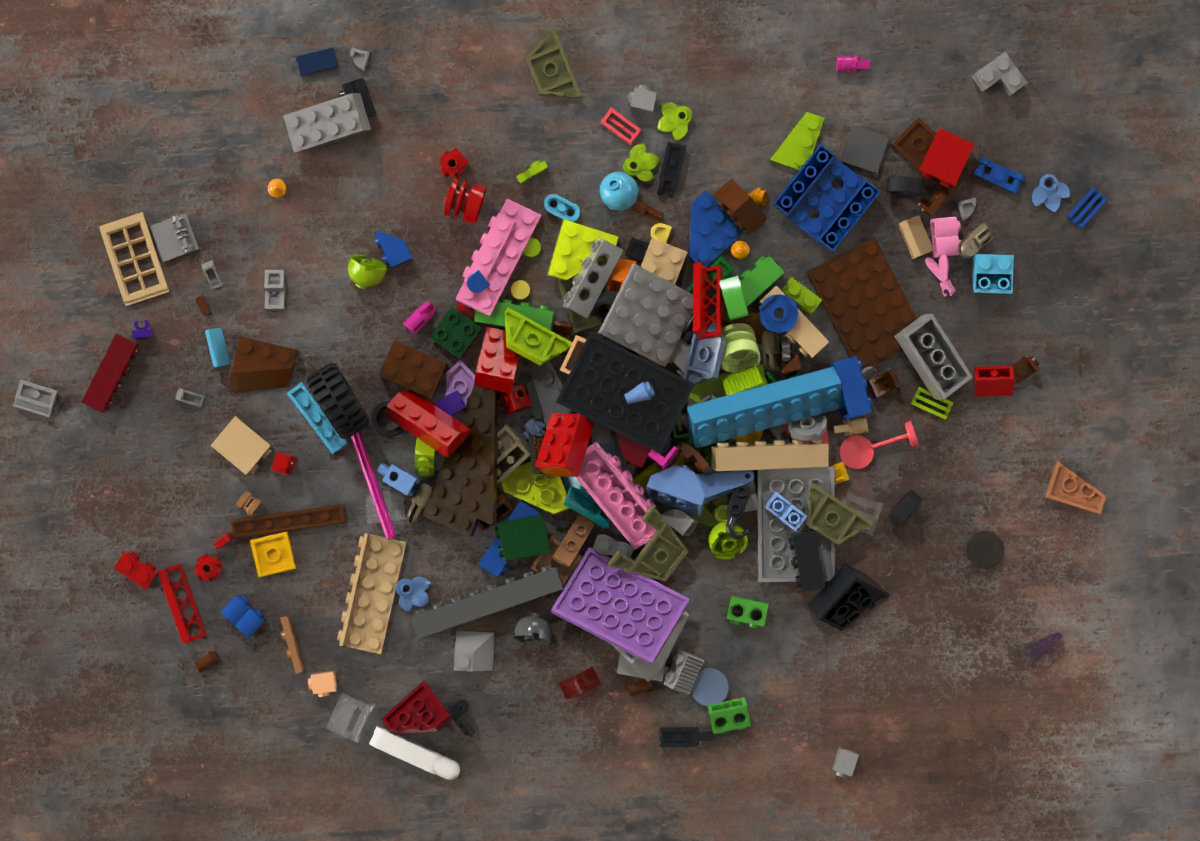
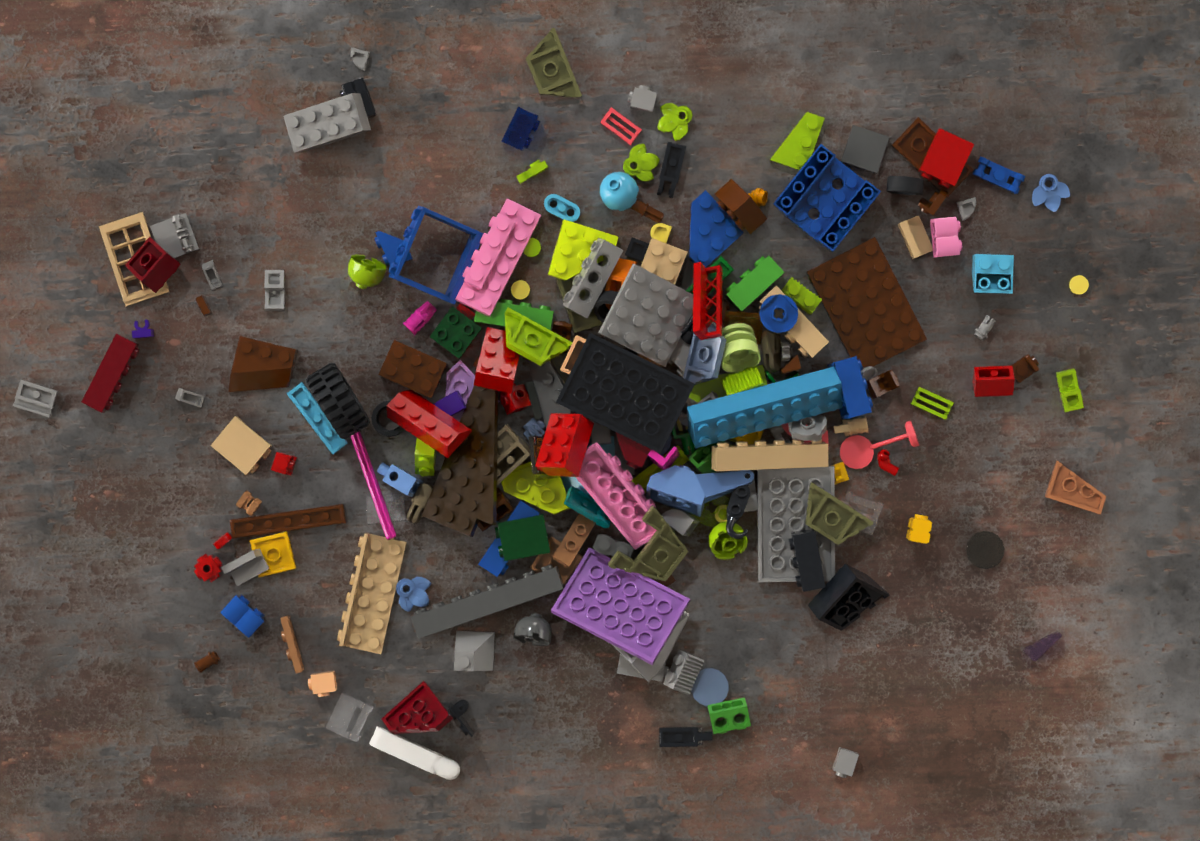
(136, 569): red brick -> none
(152, 265): none -> dark red slope
(175, 607): red fence -> none
(217, 347): medium azure slope -> none
(246, 566): none -> light grey panel
(277, 188): light orange plate -> none
(316, 61): dark blue tile -> none
(453, 156): red brick -> none
(464, 200): red wheel -> none
(465, 260): none -> blue window
(477, 282): blue tile -> none
(520, 129): none -> clear blue bracket
(579, 683): clear red slope -> none
(639, 687): reddish brown pin -> none
(640, 393): medium blue cone -> none
(694, 458): reddish brown slope -> none
(734, 298): bright green slope -> none
(740, 250): light orange plate -> none
(748, 606): bright green brick -> none
(785, 511): light blue slope -> none
(851, 64): dark pink hinge -> none
(884, 462): none -> red arm
(905, 507): black tyre -> none
(919, 529): none -> yellow brick
(933, 356): light grey brick -> none
(941, 272): bright pink piece -> none
(974, 241): dark tan arm -> none
(984, 328): none -> light grey pin
(1000, 70): light grey brick -> none
(1069, 390): none -> lime slope
(1078, 284): none -> light yellow tile
(1090, 215): blue tile -> none

